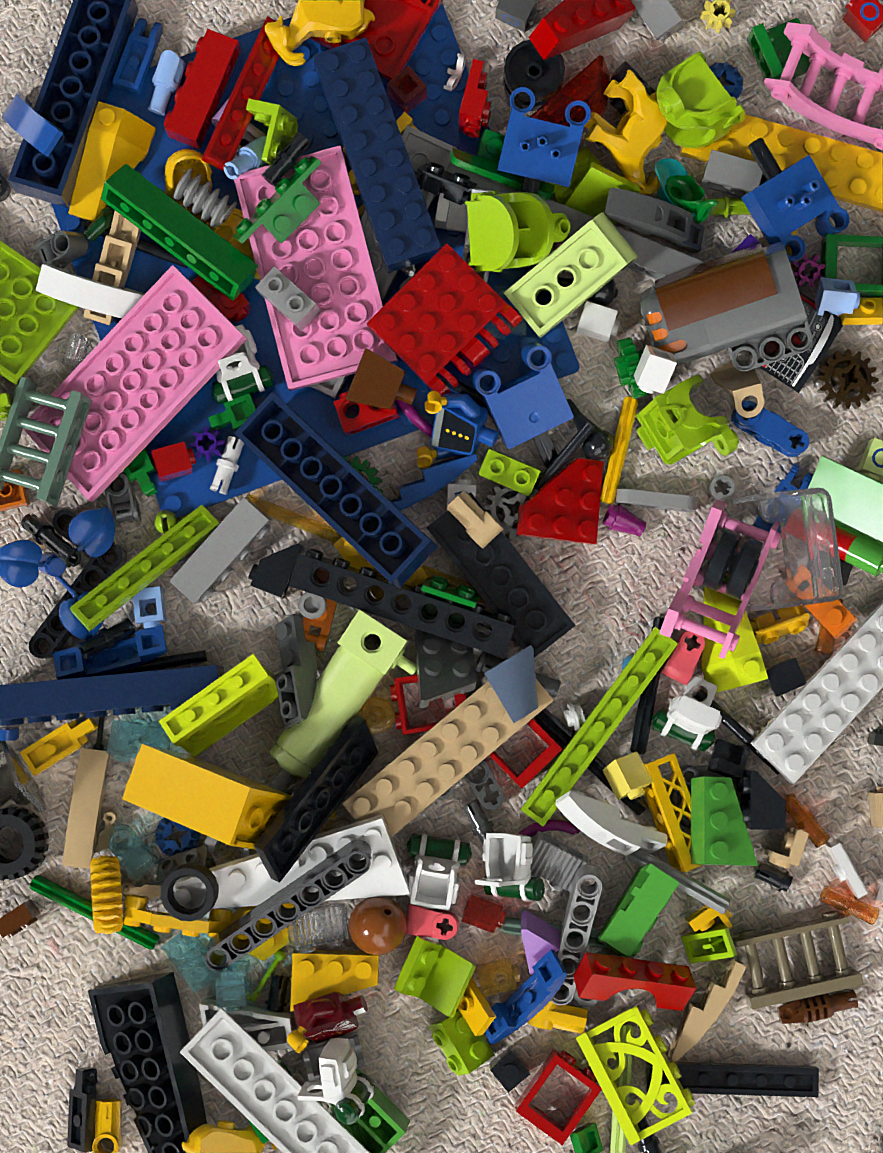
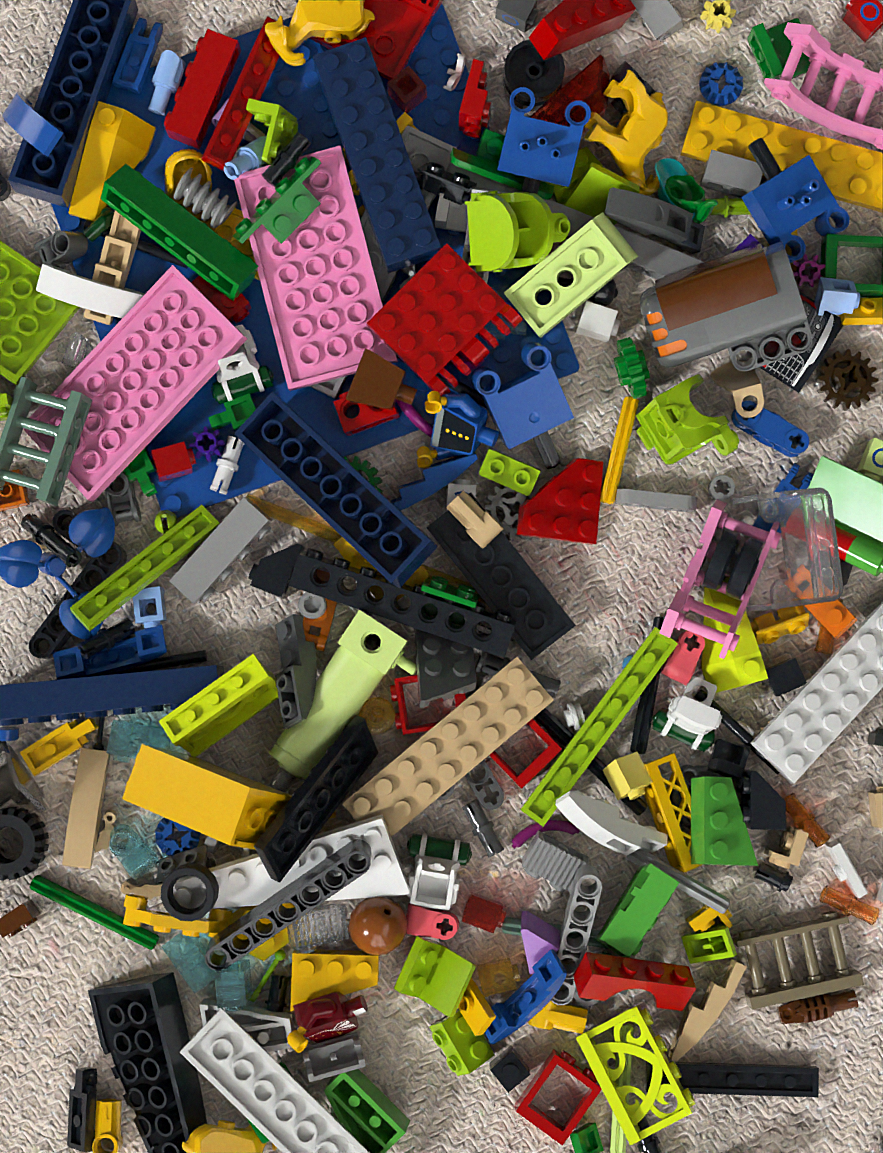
(106, 894): yellow gear -> none
(287, 298): light grey brick -> none
(340, 1082): white piece -> none
(508, 867): white piece -> none
(516, 684): sand blue slope -> none
(564, 455): black bar -> none
(599, 442): black piece -> none
(622, 520): magenta cone -> none
(654, 370): white brick -> none
(696, 104): lime animal -> none

